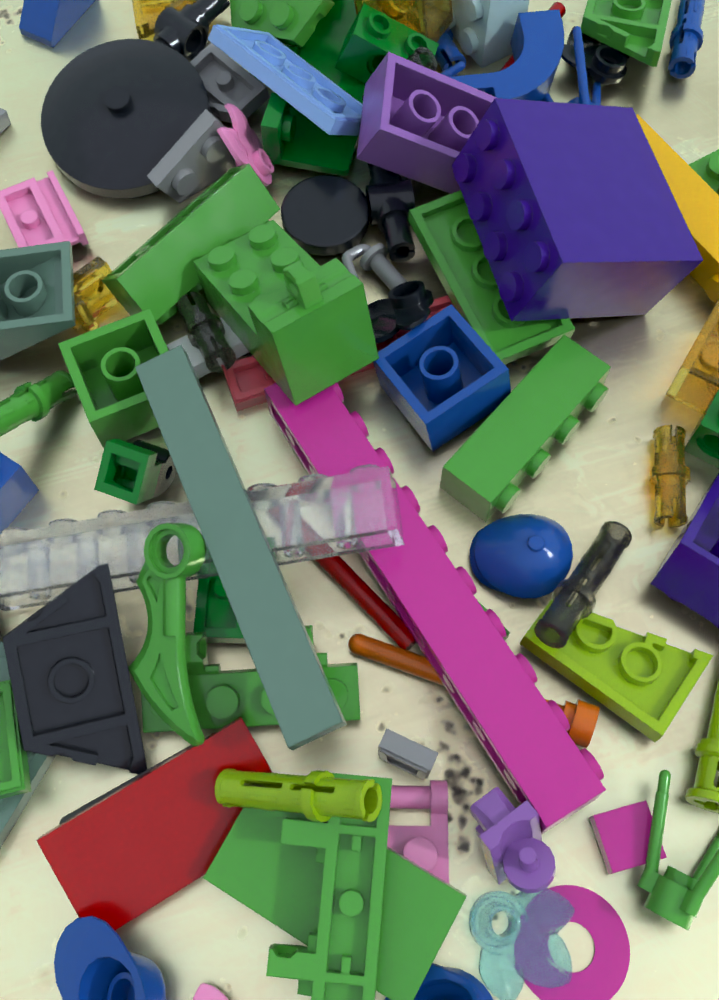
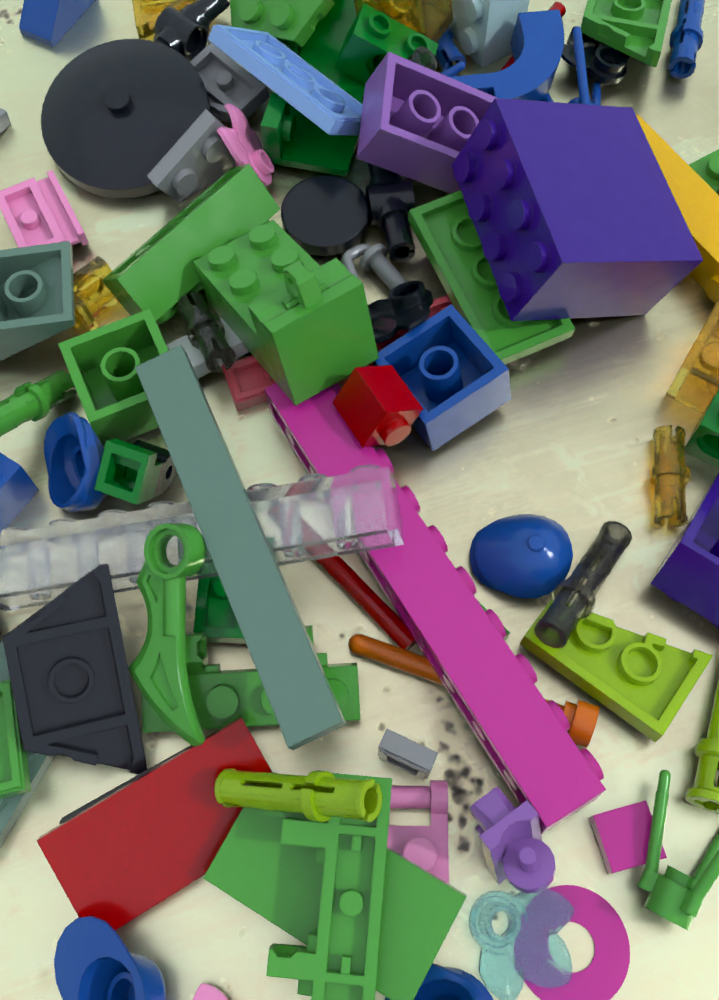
(73, 463): none -> blue hat
(377, 406): none -> red brick
(524, 428): bright green brick -> none

